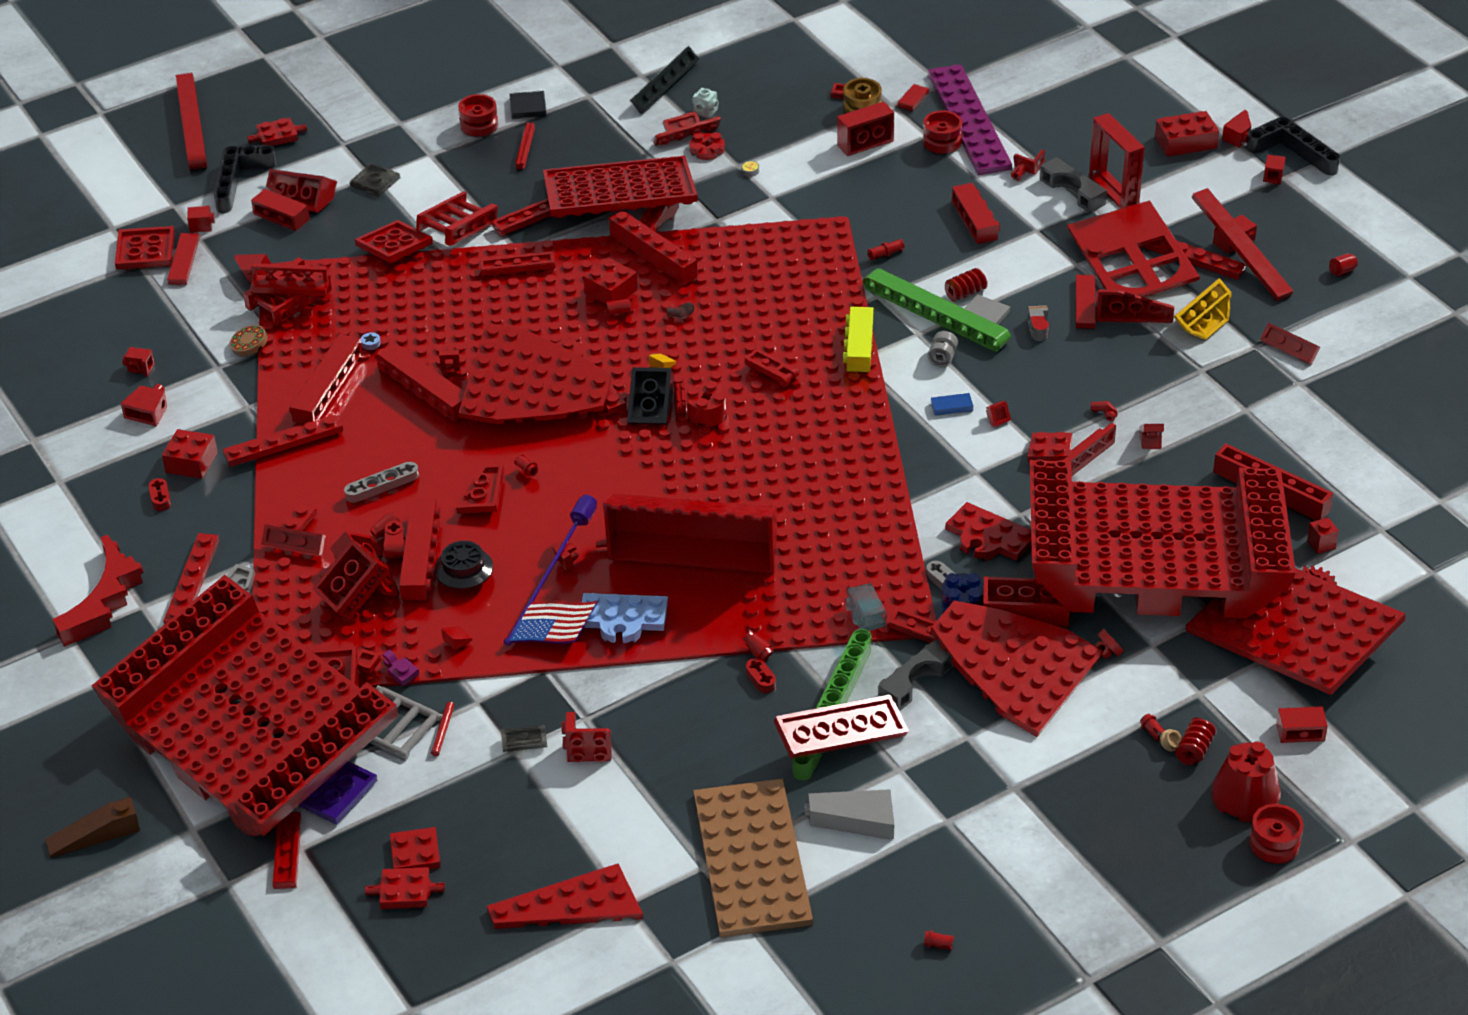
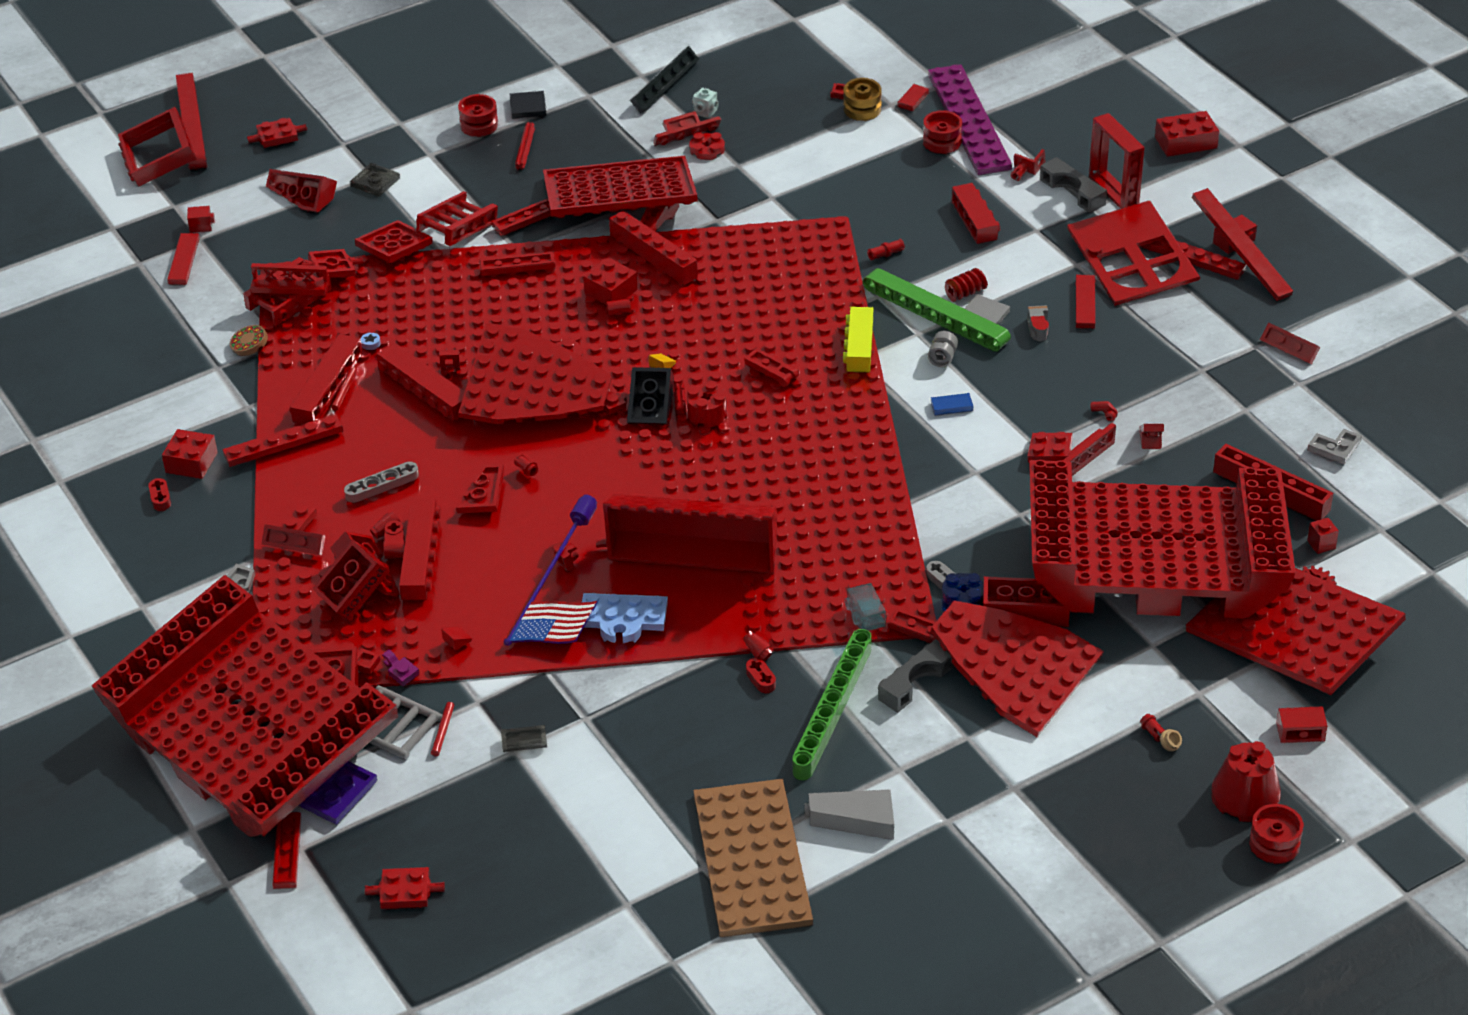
(101, 825): reddish brown wedge -> none
(110, 594): red arch -> none
(139, 360): red brick -> none
(144, 247): red plate -> none
(145, 405): red torso -> none
(150, 129): none -> red window
(193, 574): red plate -> none
(232, 161): black beam -> none
(246, 261): red slope -> none
(280, 209): red brick -> none
(337, 262): none -> red plate
(343, 389): none -> red bar
(415, 849): red plate -> none
(463, 565): black wheel -> none
(572, 901): red wing -> none
(585, 743): red bracket -> none
(681, 312): clear smoke arm -> none
(750, 168): tile -> none
(840, 726): plate -> none
(865, 128): red brick -> none
(938, 940): red pin -> none
(989, 533): red plate -> none
(998, 413): red tile -> none
(1109, 645): red tile -> none
(1127, 307): red wedge -> none
(1195, 741): red piece -> none
(1206, 311): yellow wedge -> none
(1237, 129): red slope -> none
(1274, 169): red brick -> none
(1296, 139): black beam -> none
(1338, 449): none -> light grey plate
(1343, 264): red brick -> none

